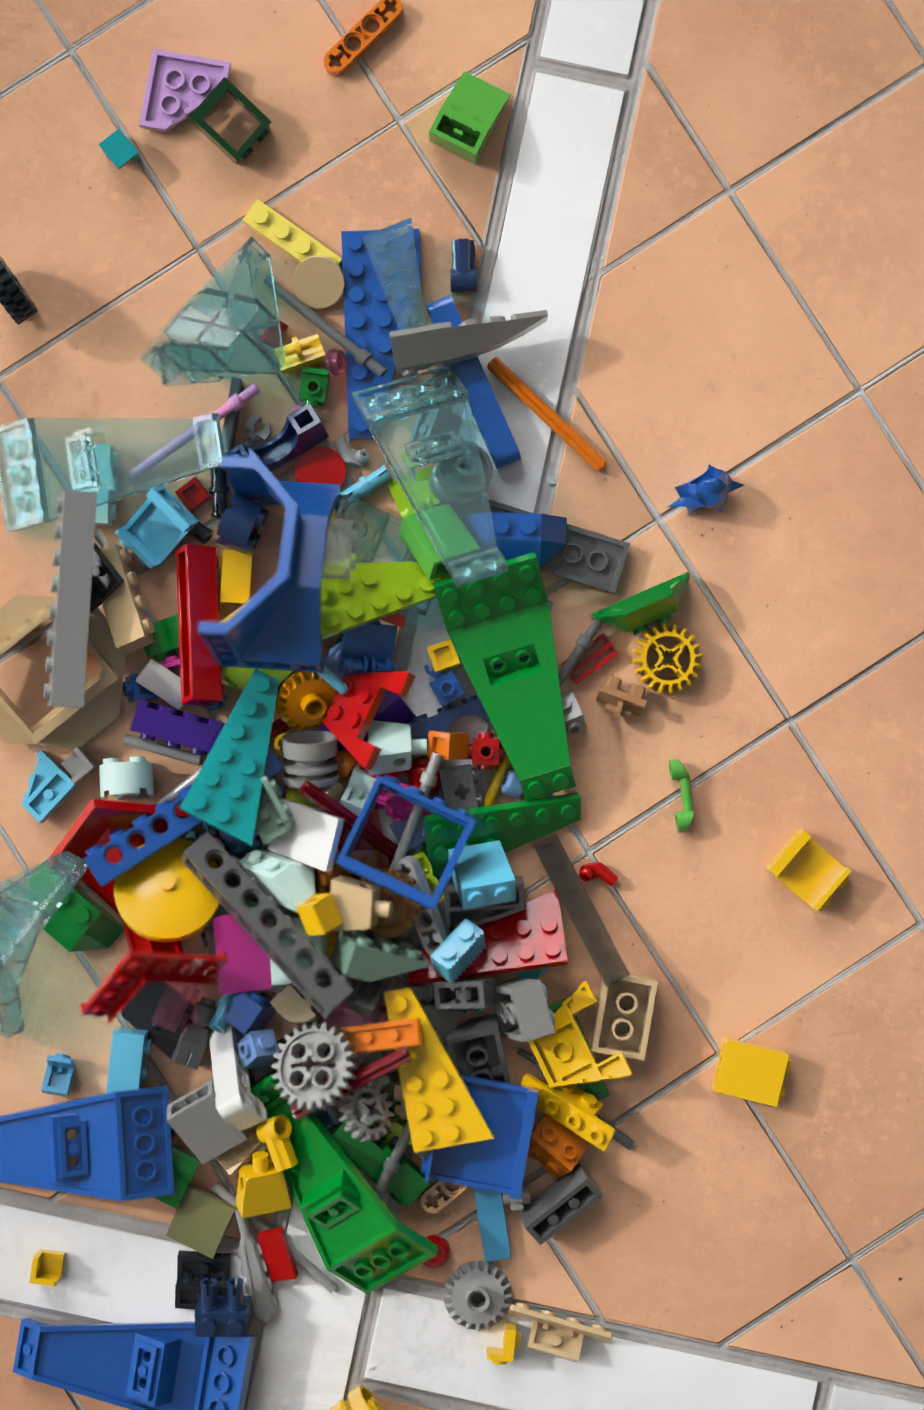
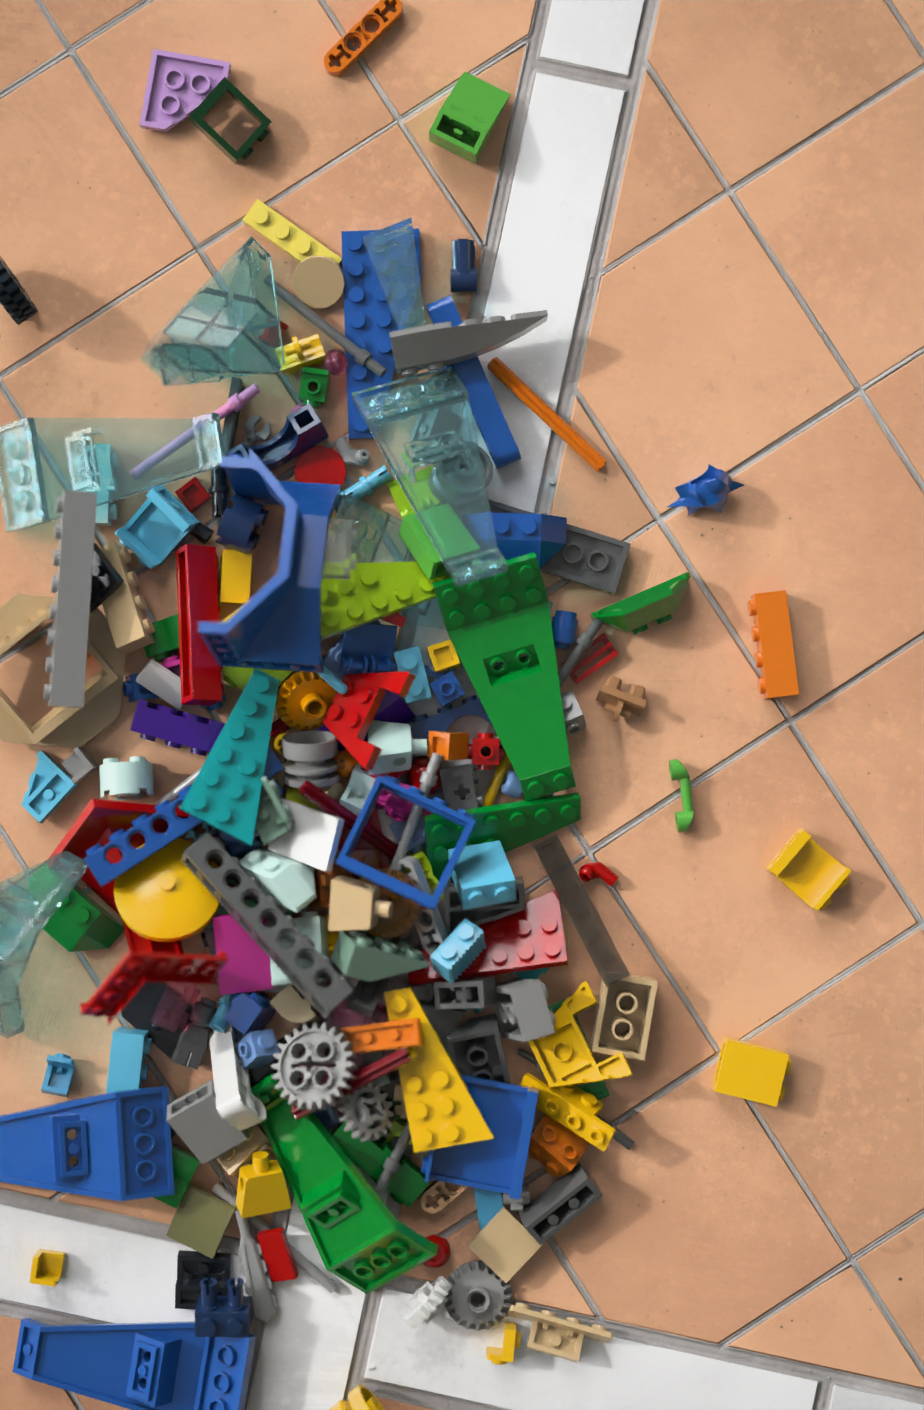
(119, 149): teal panel -> none
(162, 749): light grey bar -> none
(276, 1133): yellow piece -> none
(319, 914): yellow panel -> none
(412, 661): none -> medium azure brick
(427, 1302): none -> white gear
(504, 1244): none -> tan tile
(564, 629): none -> blue brick
(675, 667): yellow gear -> none
(774, 644): none -> orange brick

